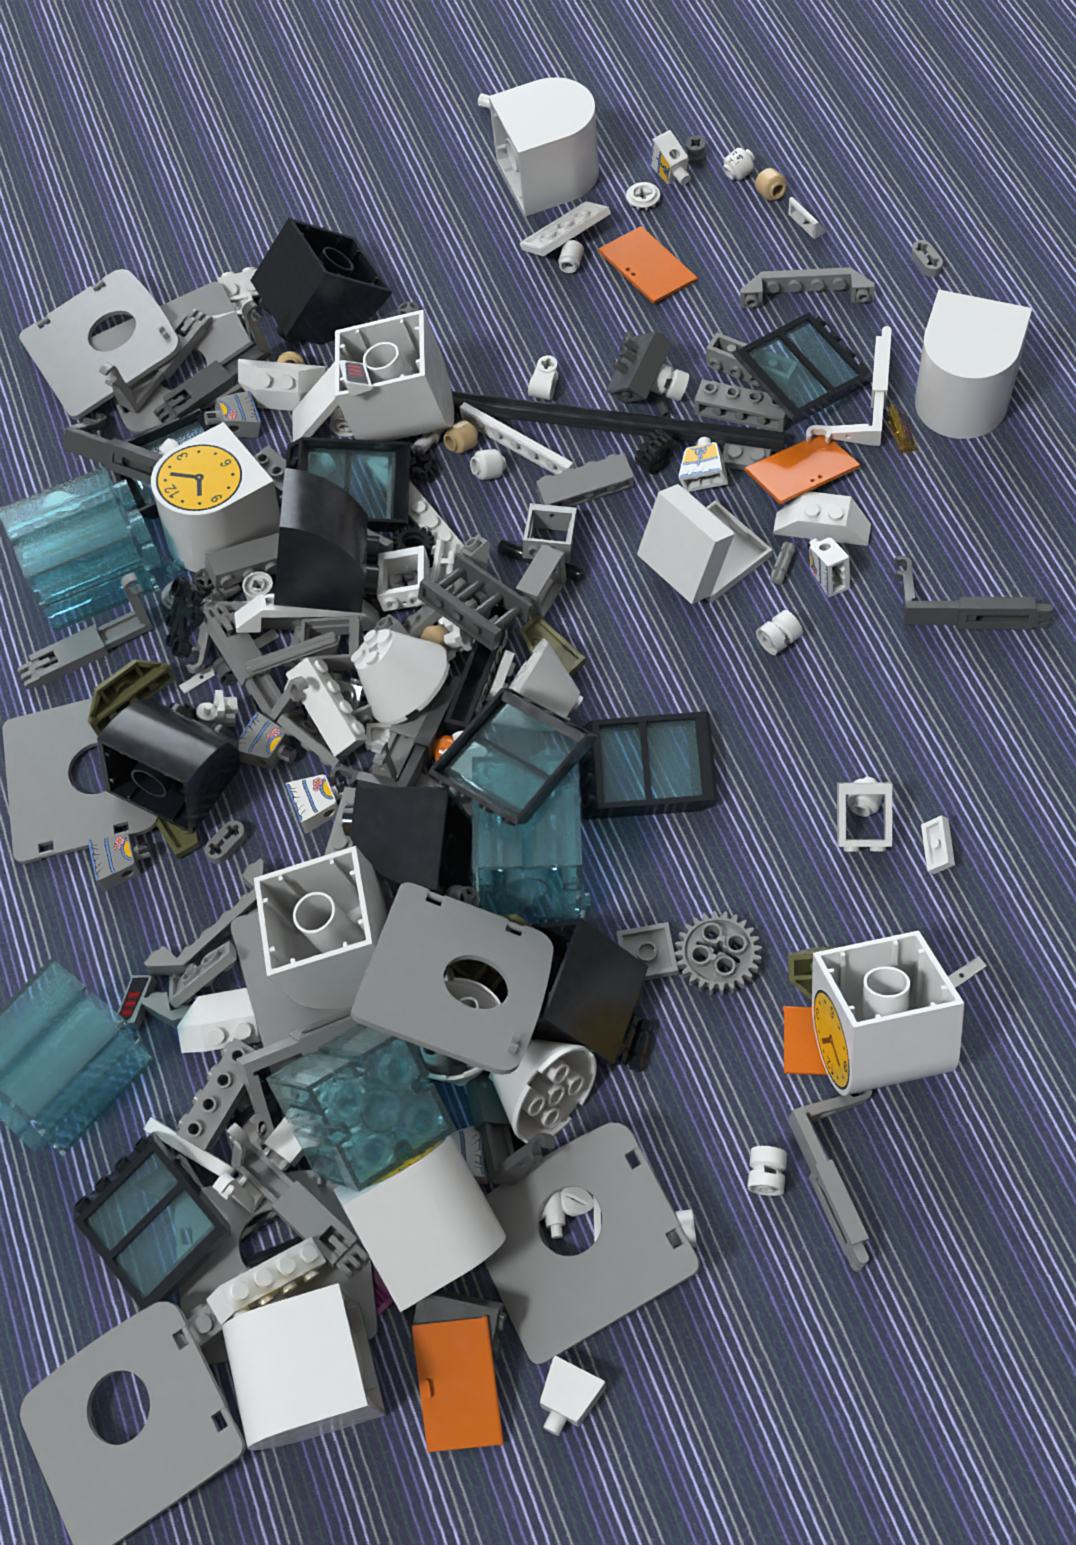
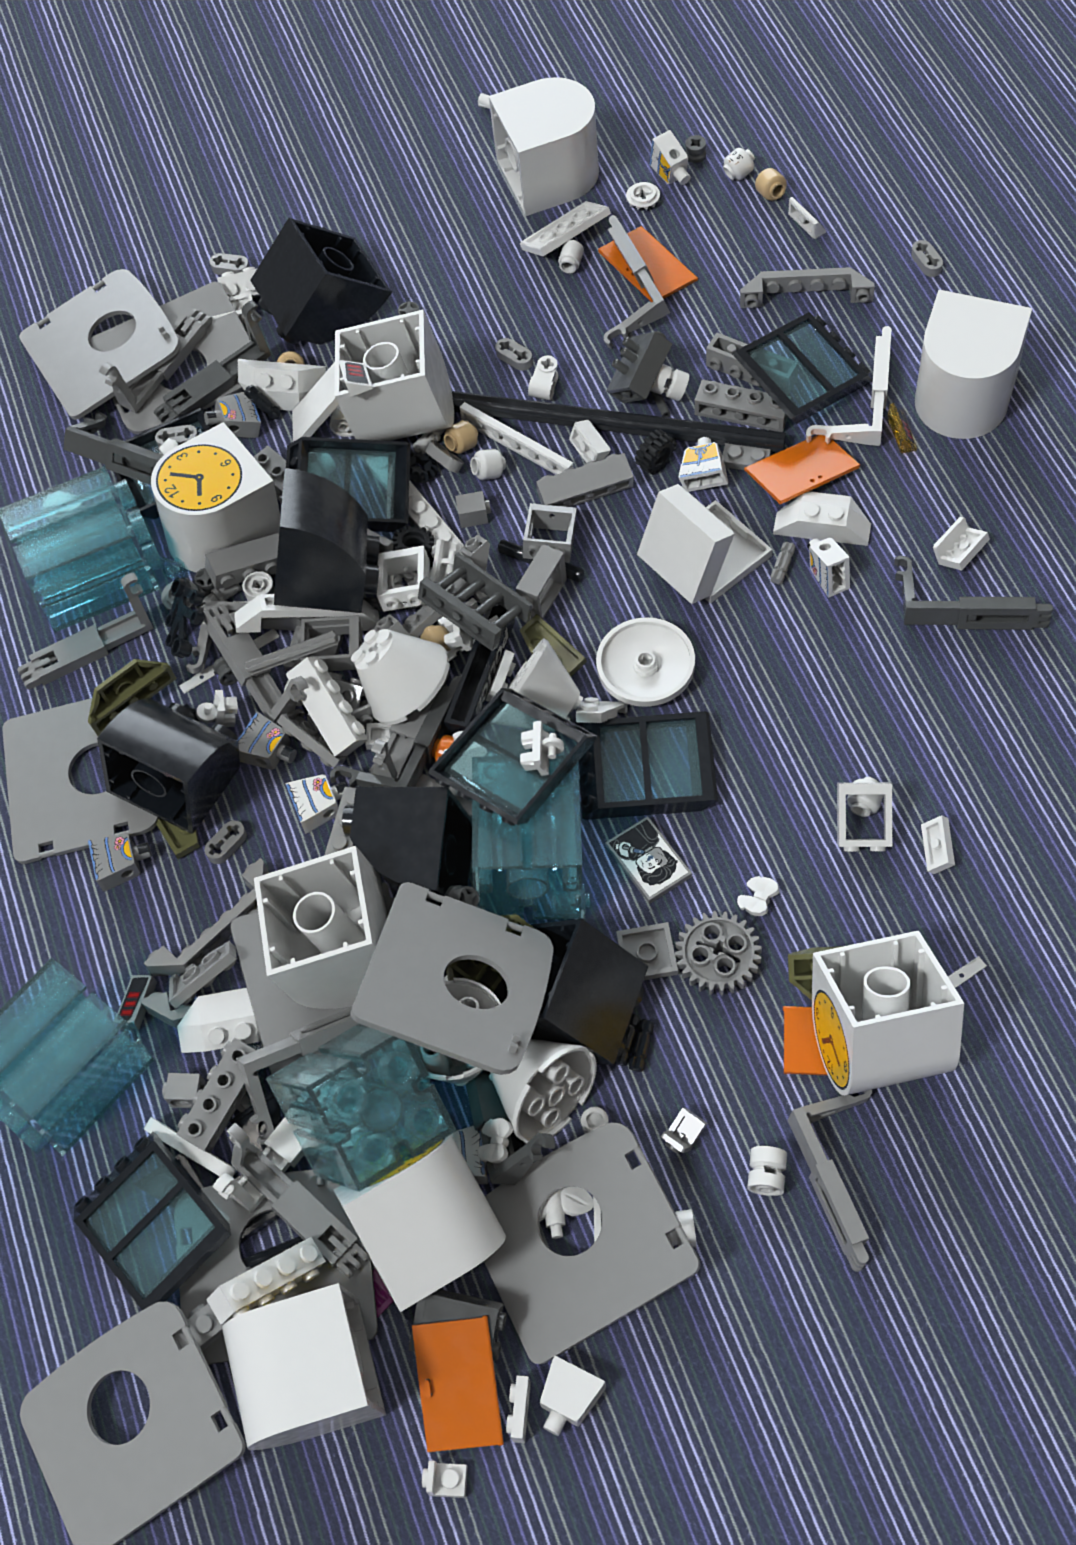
(177, 433): none -> light grey beam
(182, 1088): none -> light grey brick
(224, 263): none -> light grey beam
(262, 402): none -> black axle
(444, 456): none -> light grey beam
(445, 1479): none -> white bracket
(472, 509): none -> light grey brick
(499, 1131): none -> white piece
(514, 354): none -> light grey beam
(519, 1396): none -> white plate
(544, 747): none -> white hips
(588, 441): none -> white slope
(593, 1119): none -> white tile
(596, 711): none -> white wing
(645, 662): none -> white dish
(648, 860): none -> tile
(650, 311): none -> light grey hinge
(684, 1131): none -> bracket
(764, 889): none -> white piece
(781, 630): white wheel -> none
(959, 545): none -> white bracket

